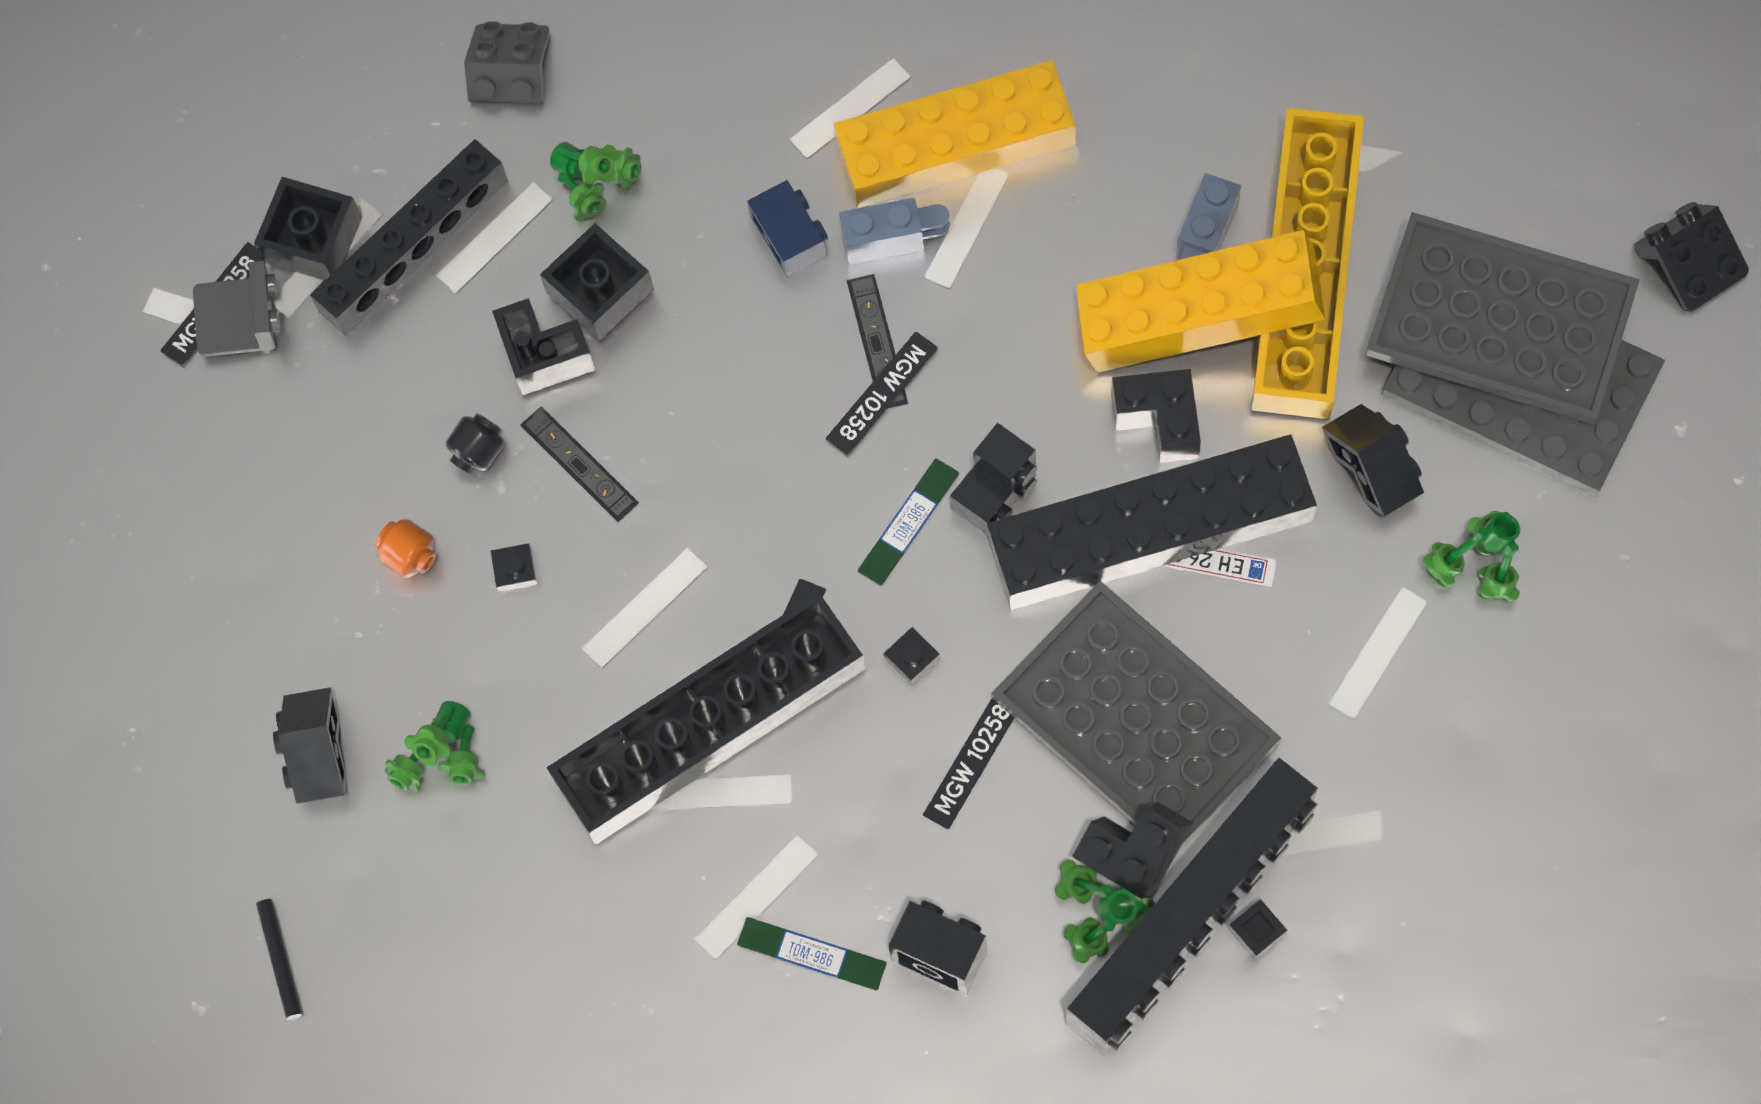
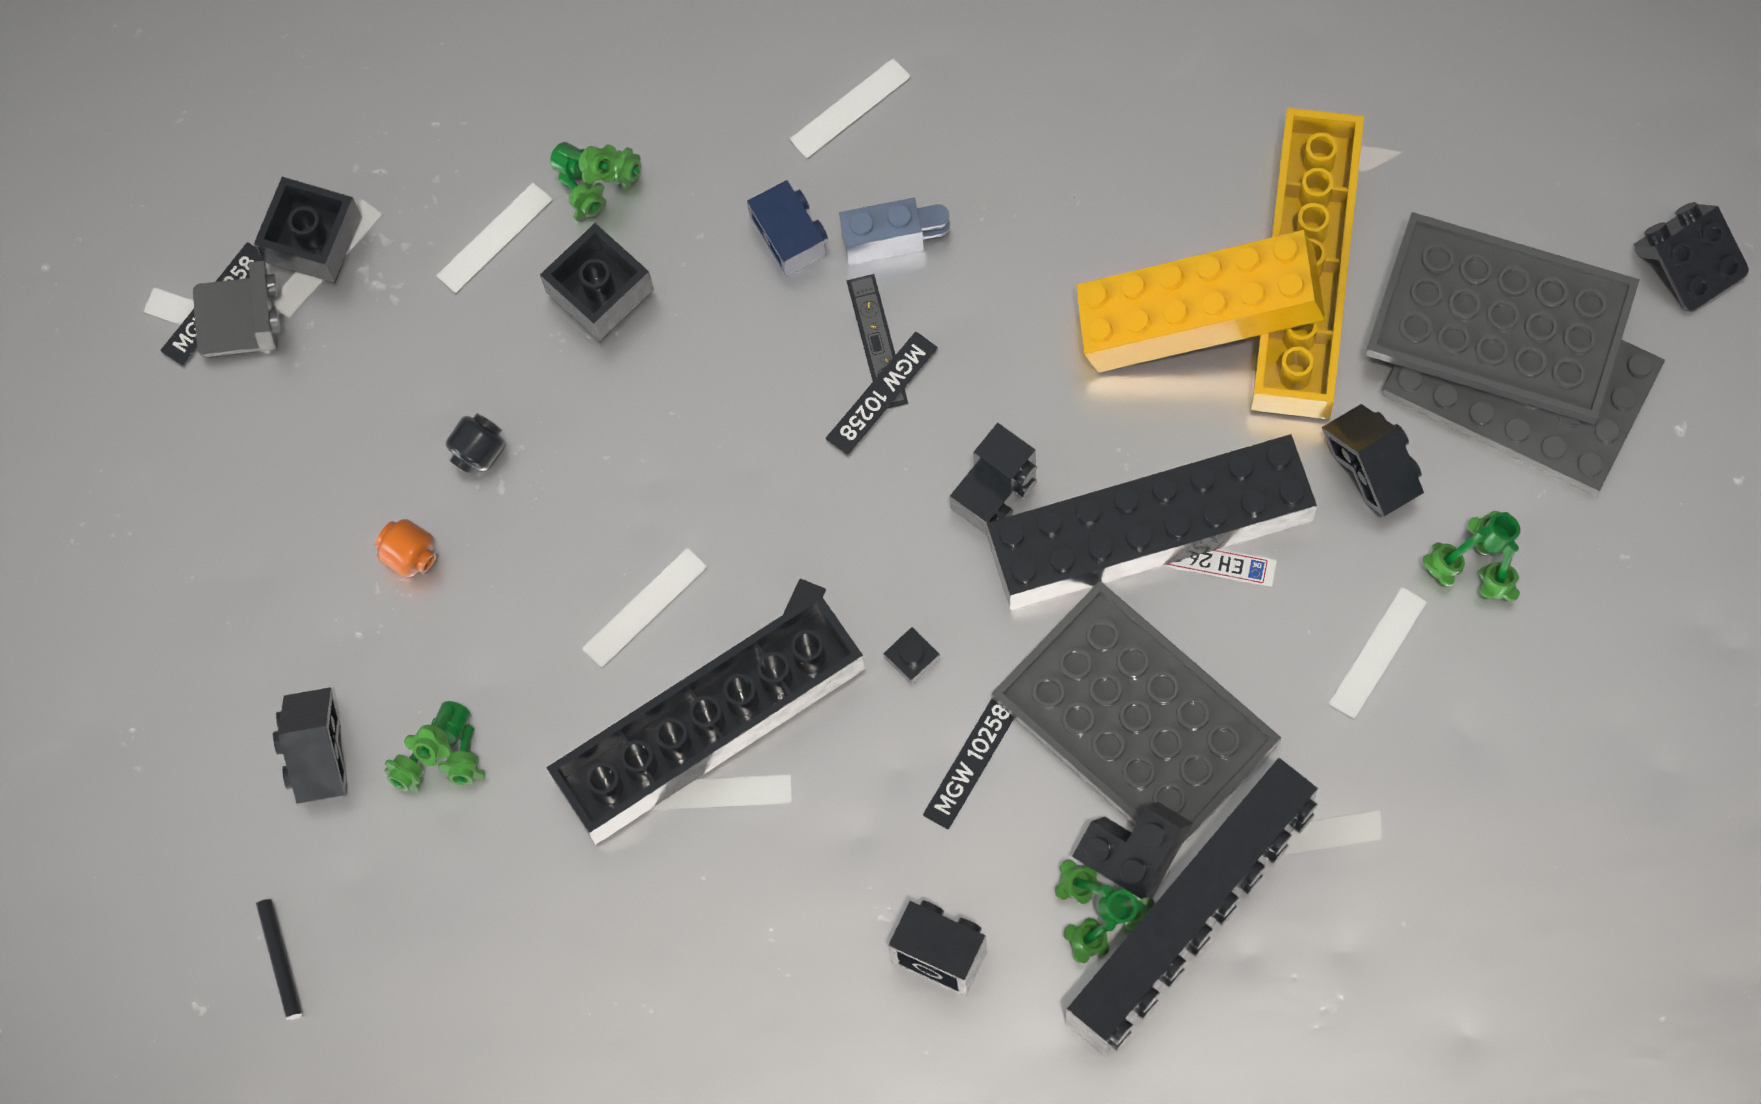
(409, 237): black brick -> none
(506, 62): dark grey bracket -> none
(513, 567): black plate -> none
(541, 356): black brick -> none
(579, 463): sticker -> none
(756, 896): white sticker -> none
(811, 953): sticker -> none
(908, 521): sticker -> none
(955, 134): yellow brick -> none
(966, 227): white sticker -> none
(1162, 402): black brick -> none
(1208, 217): sand blue brick -> none
(1257, 929): black plate -> none

